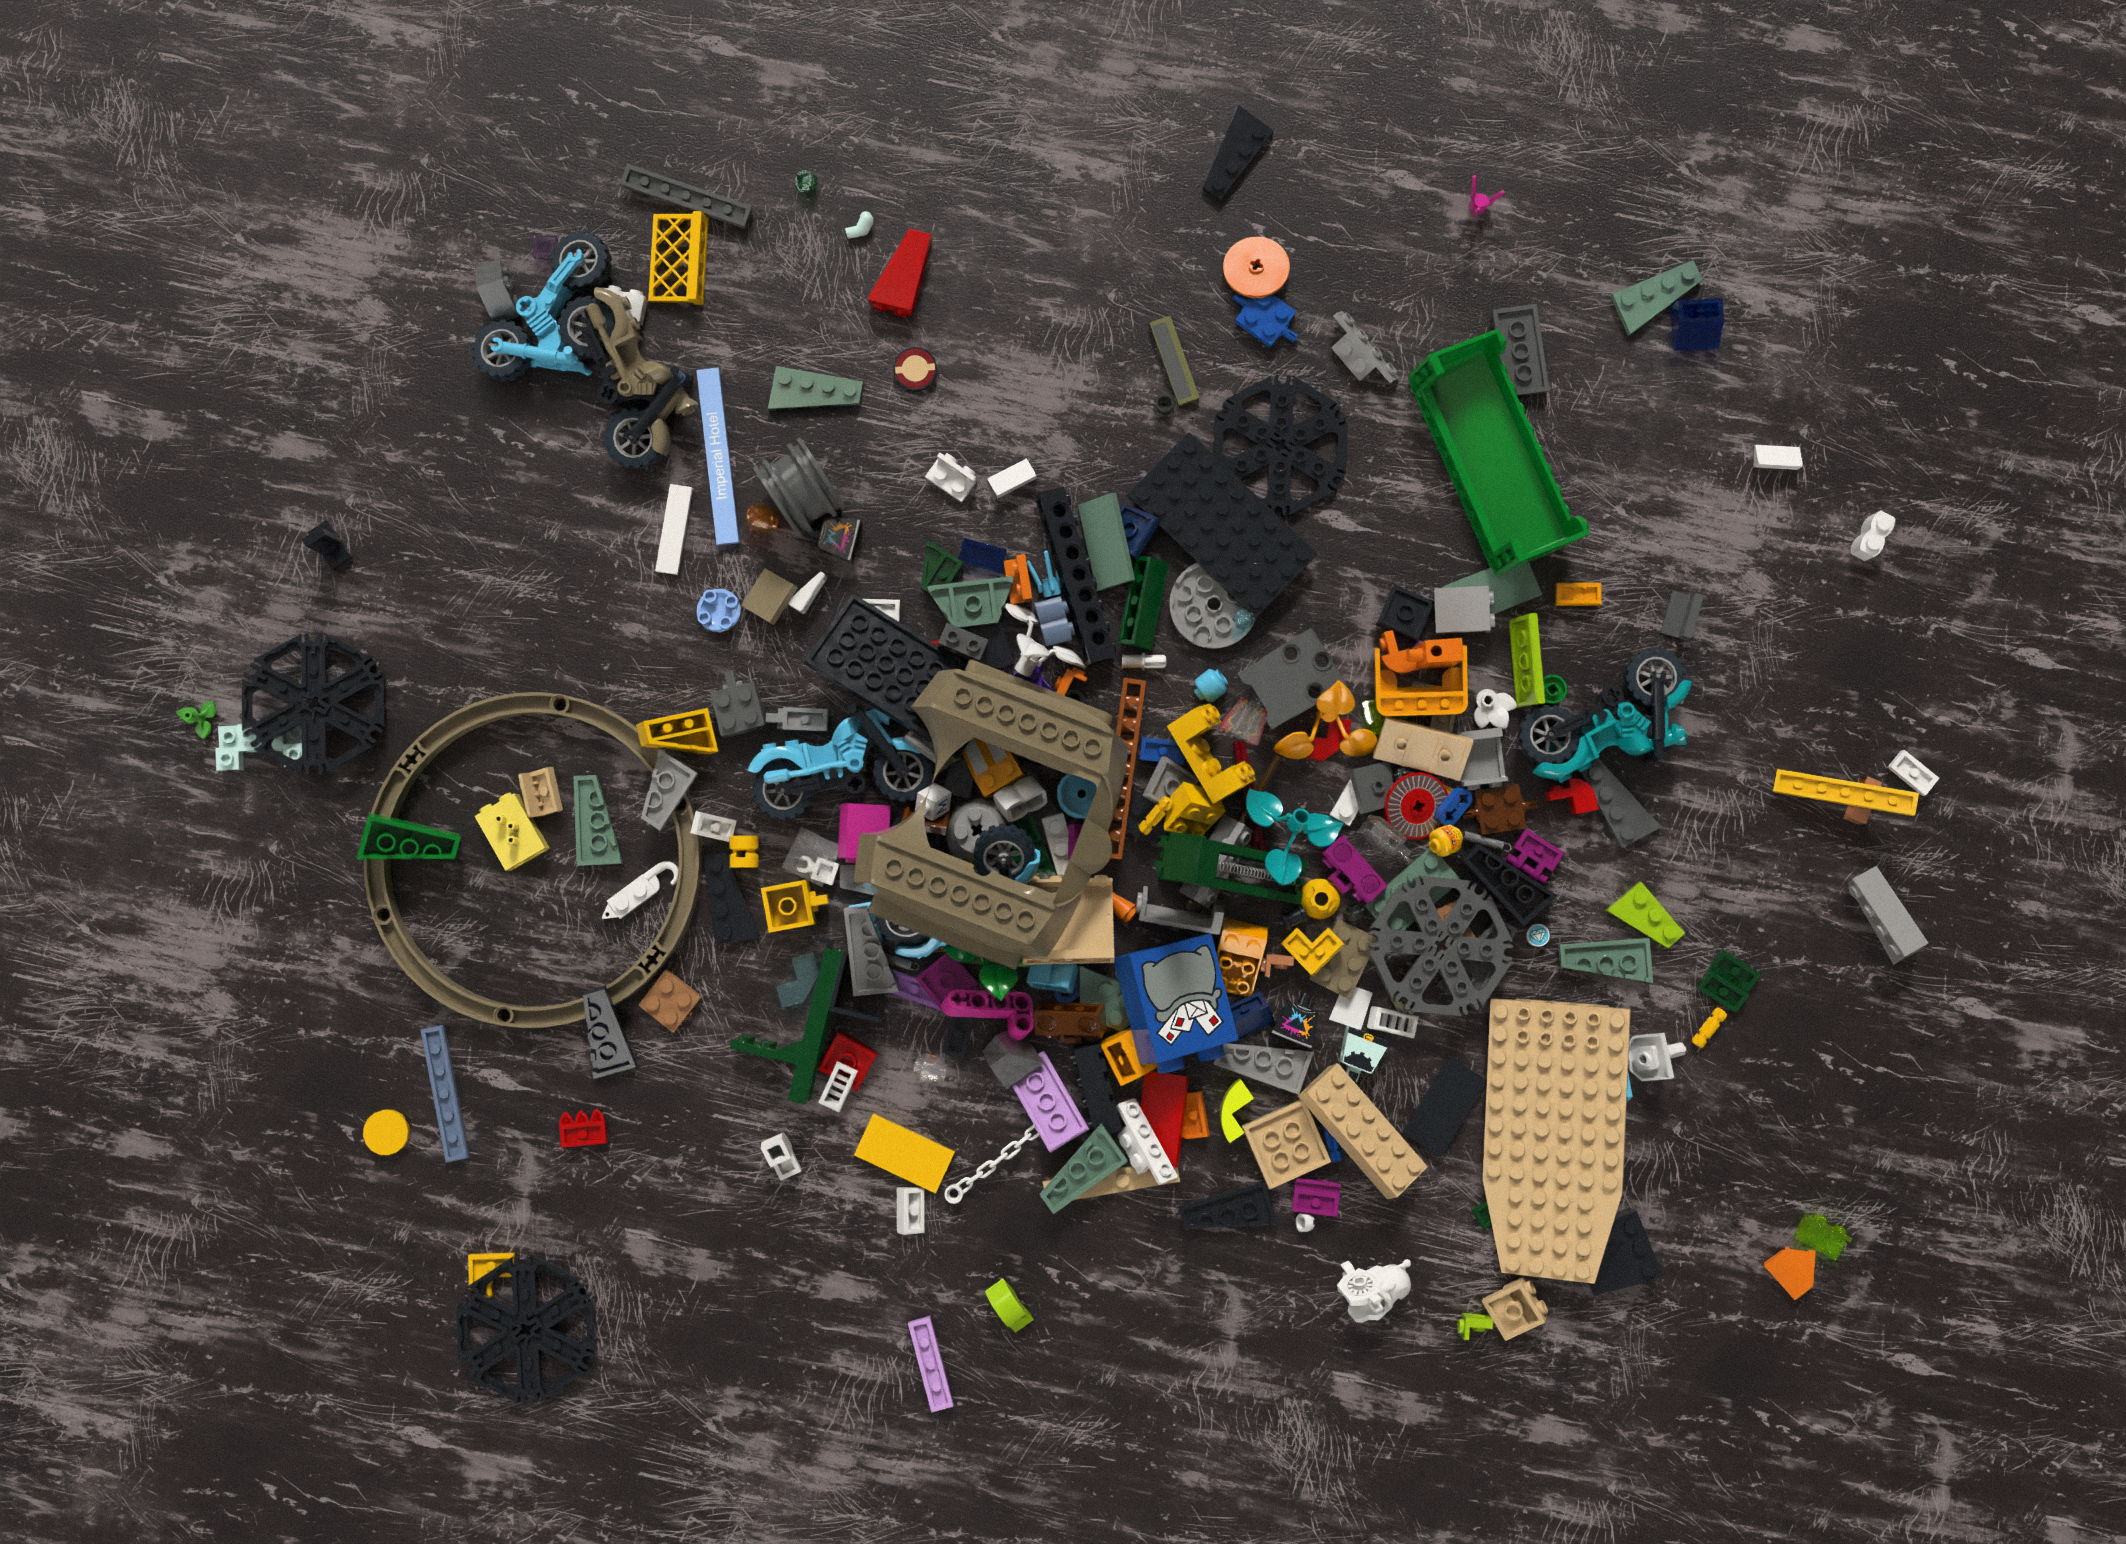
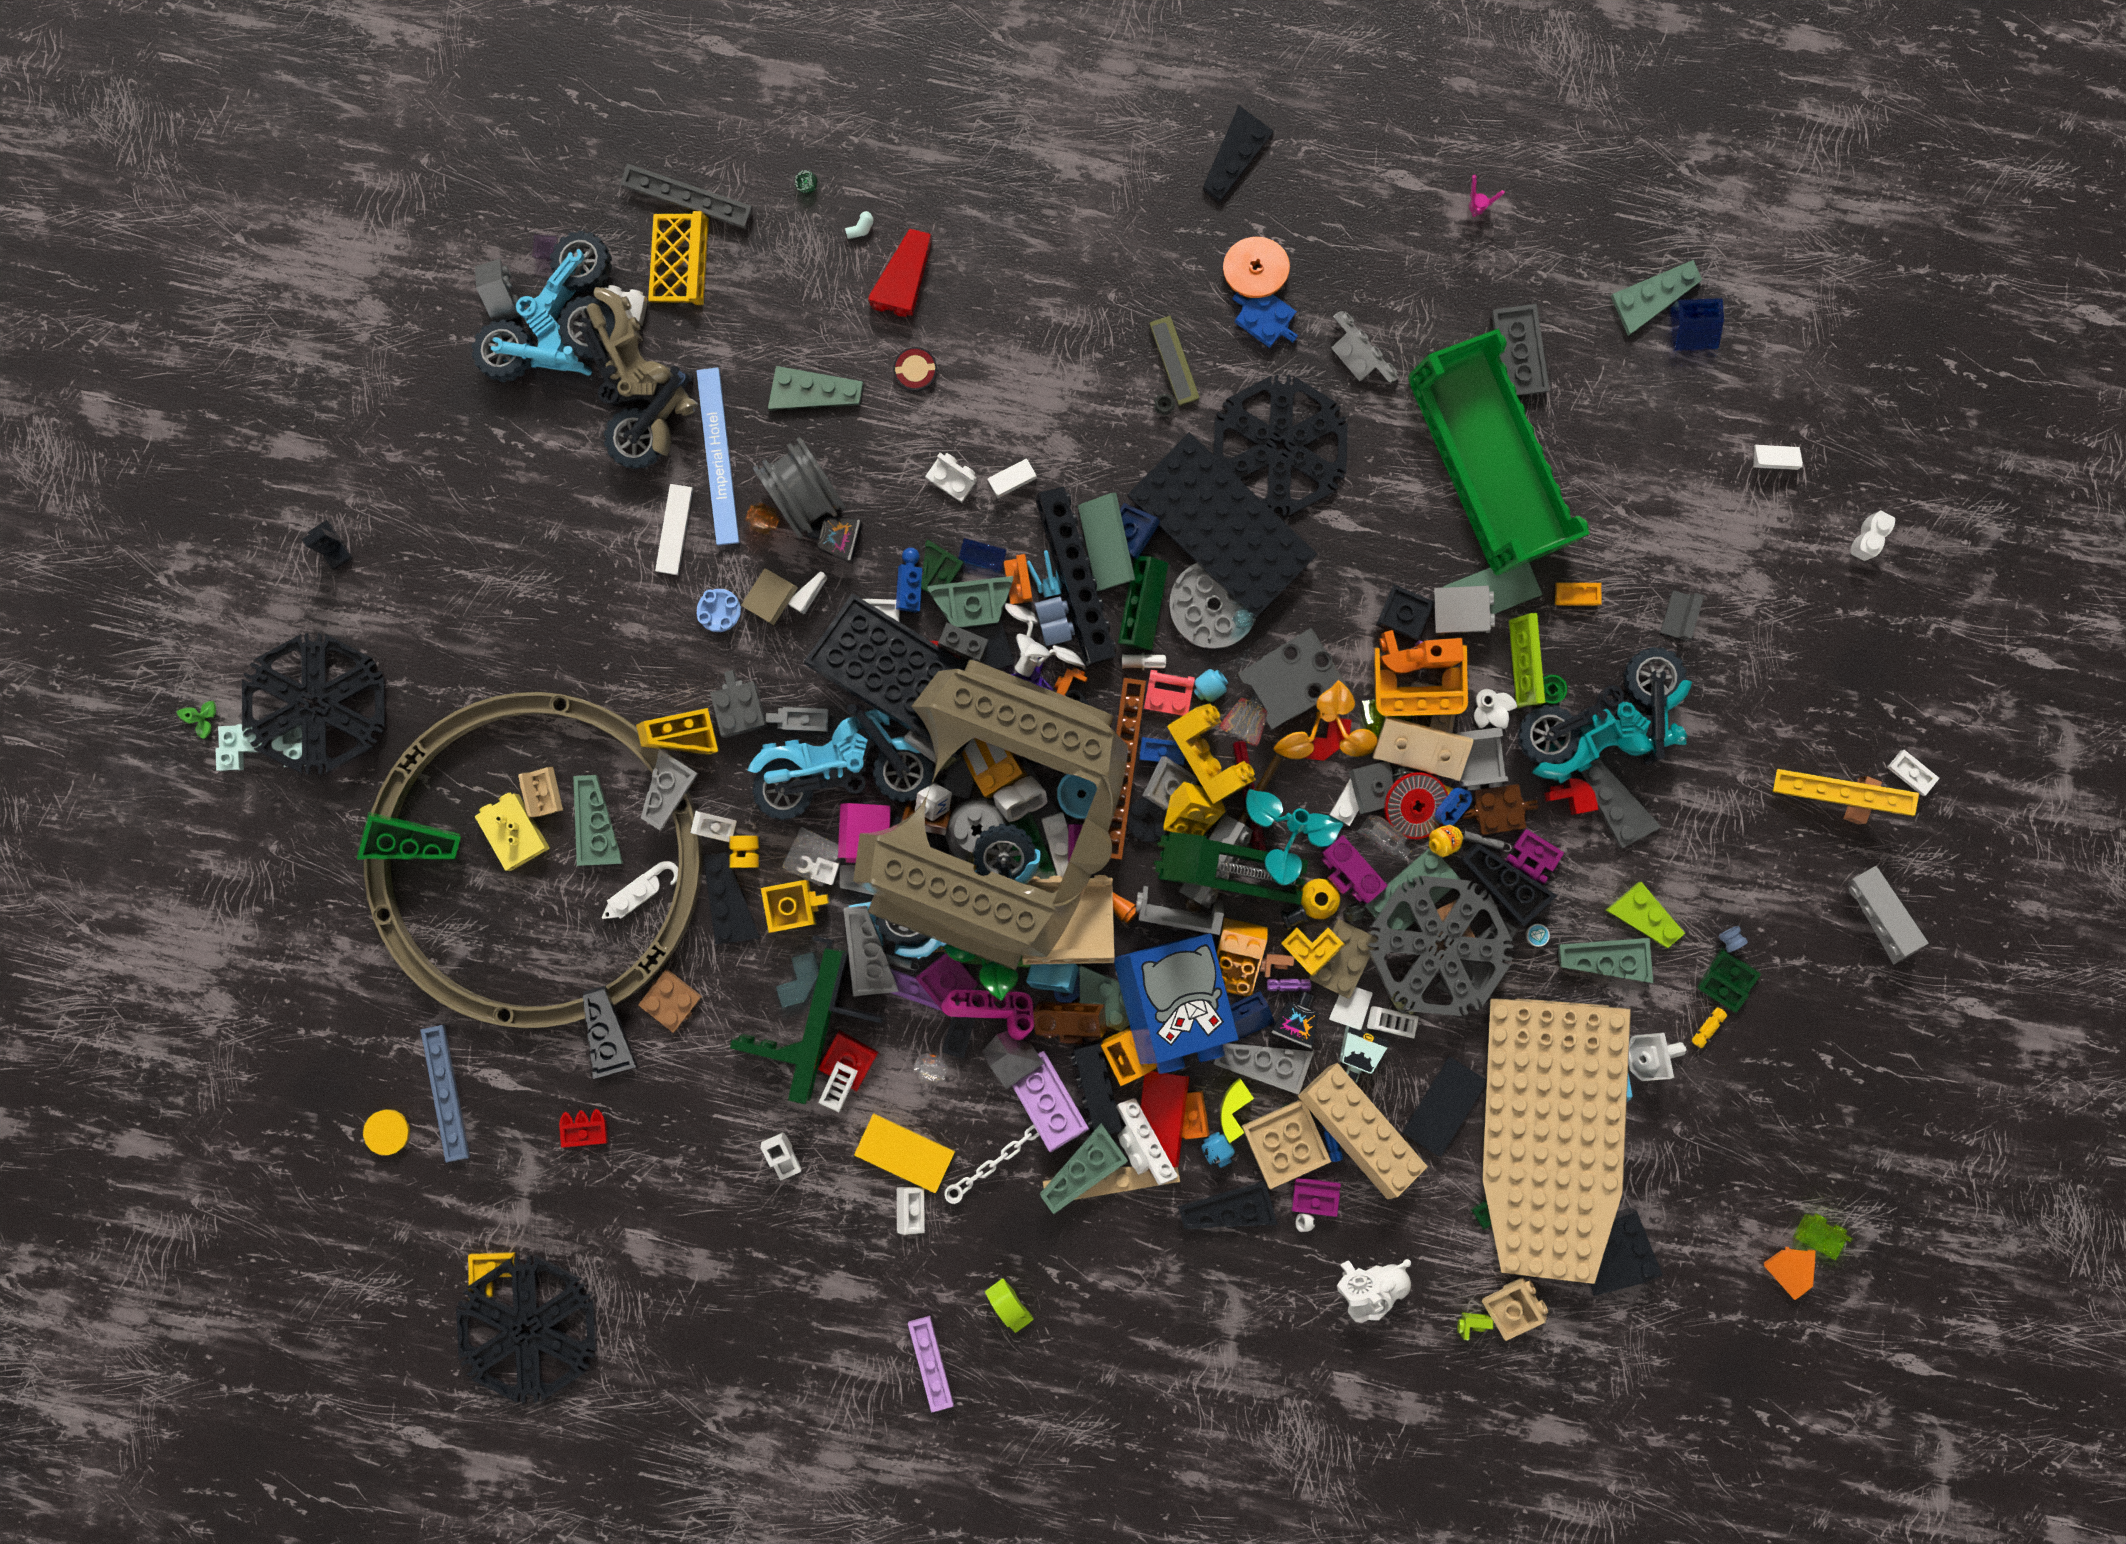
(909, 582): none -> blue plate
(1155, 815): yellow axle -> none
(1165, 700): none -> coral plate
(1217, 1149): none -> dark azure head
(1288, 985): none -> medium lavender axle
(1733, 939): none -> sand blue wheel

